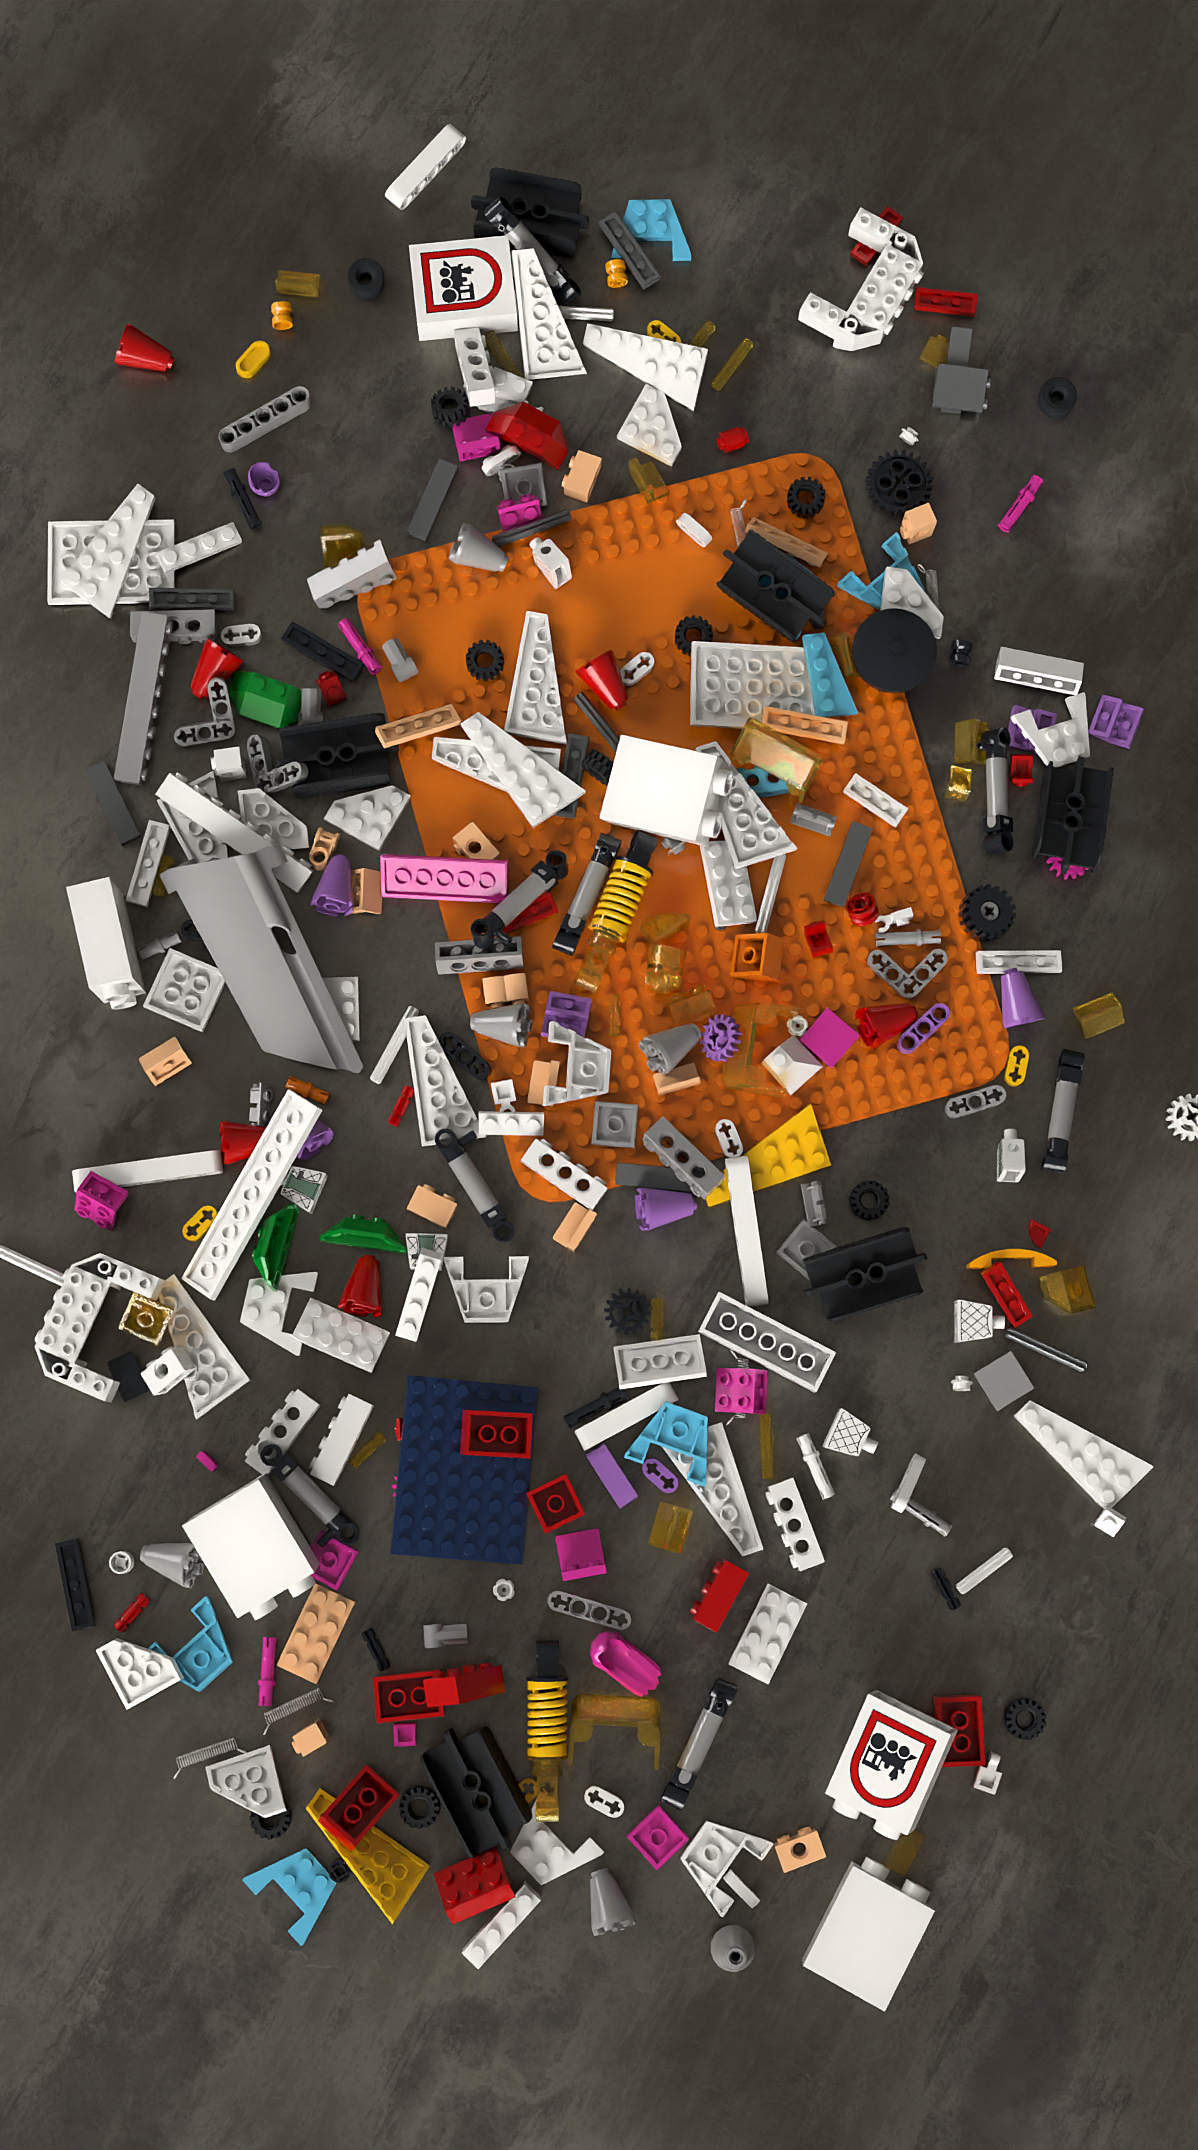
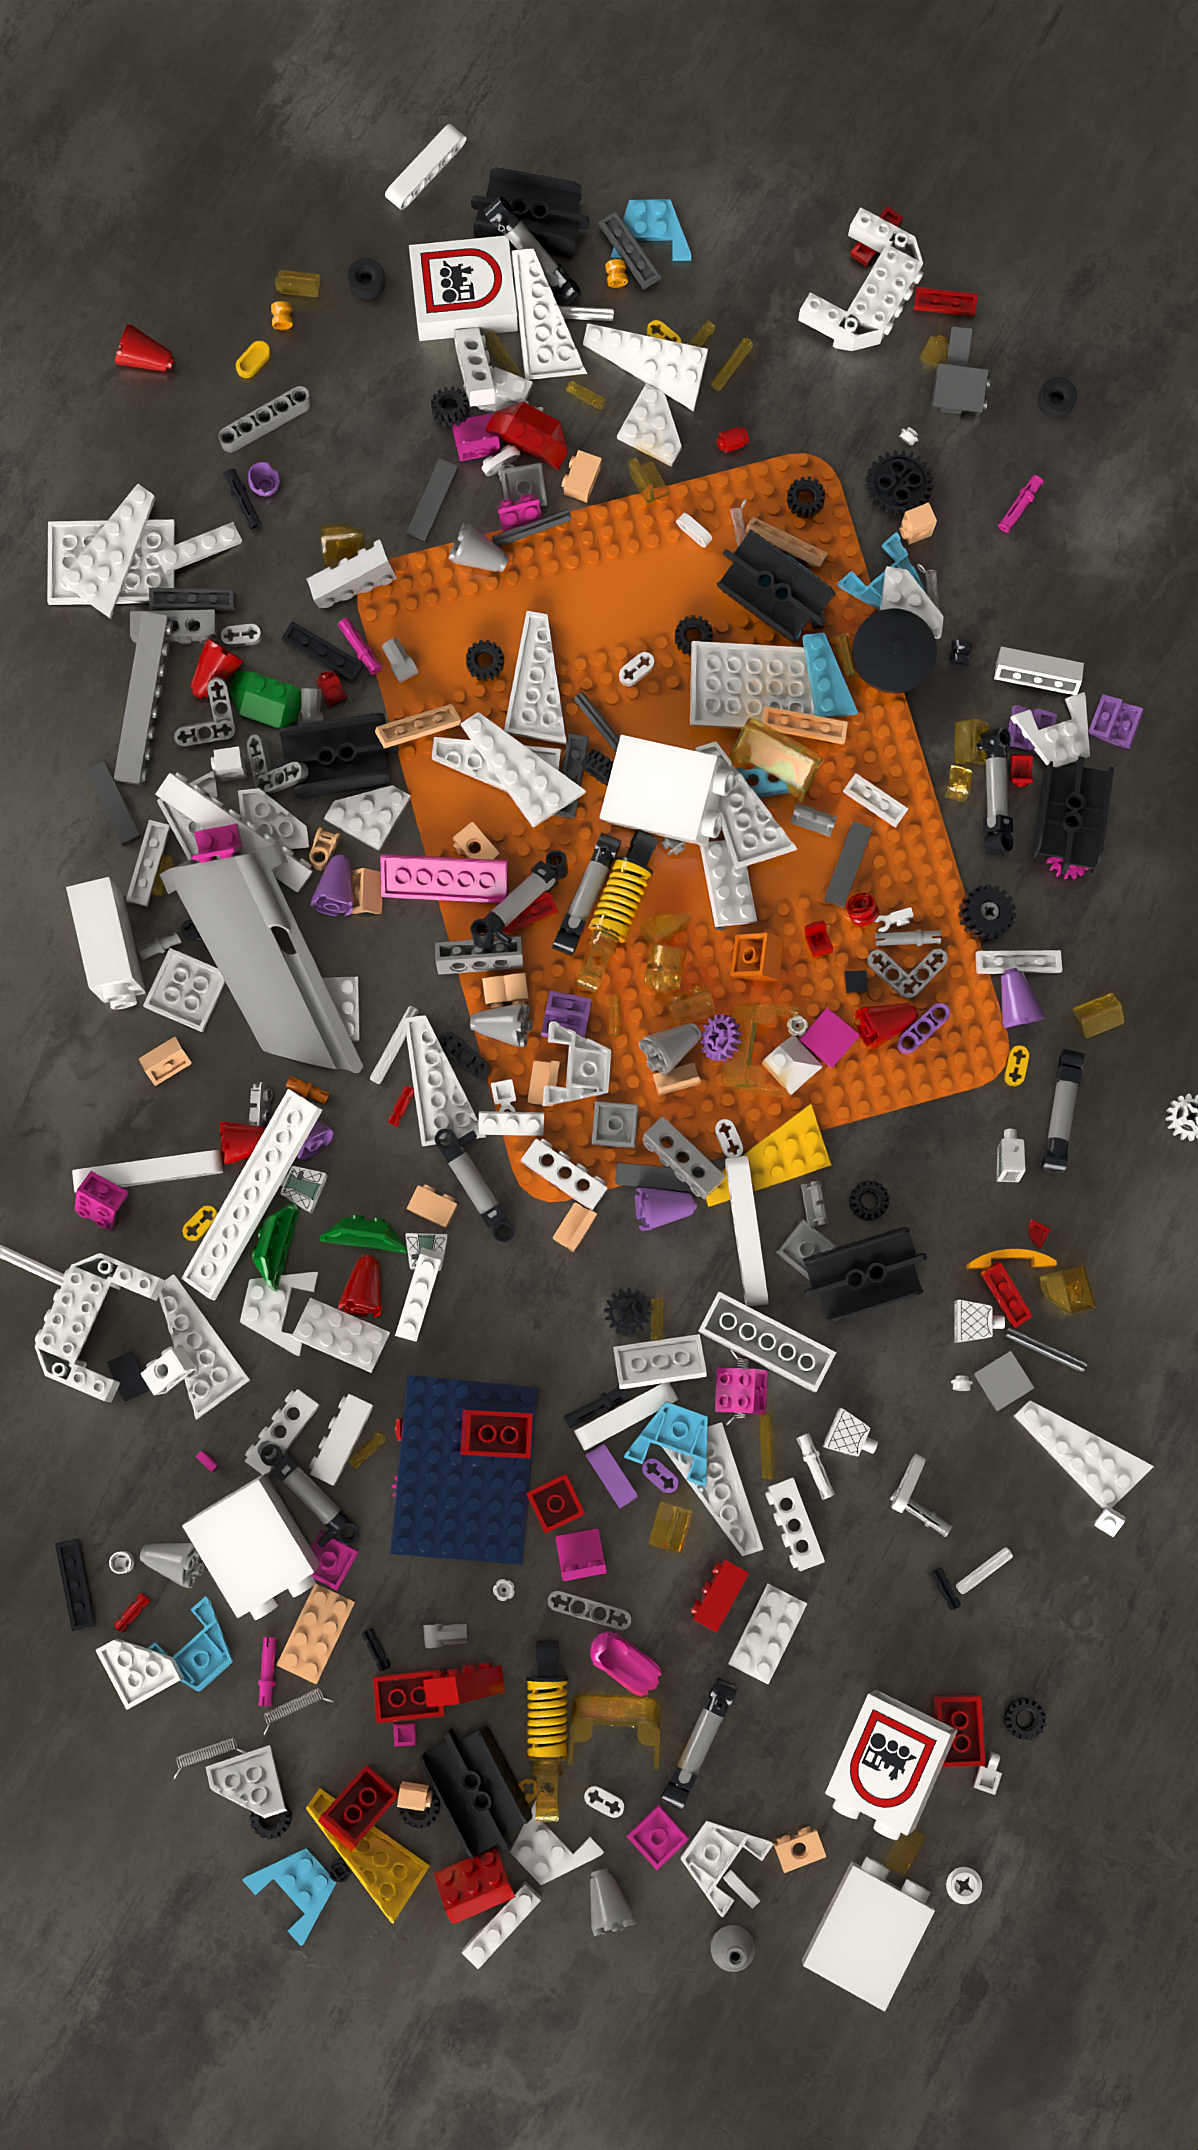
(145, 1318): clear yellow slope -> none
(217, 841): none -> dark pink bracket
(310, 1738): light nougat brick -> none
(414, 1796): none -> light nougat brick
(486, 1298): white wing -> none
(551, 562): white torso -> none
(585, 394): none -> clear yellow axle
(605, 680): red cone -> none
(770, 894): white axle -> none
(855, 982): none -> black tile
(974, 1883): none -> white gear
(988, 1091): light grey beam -> none

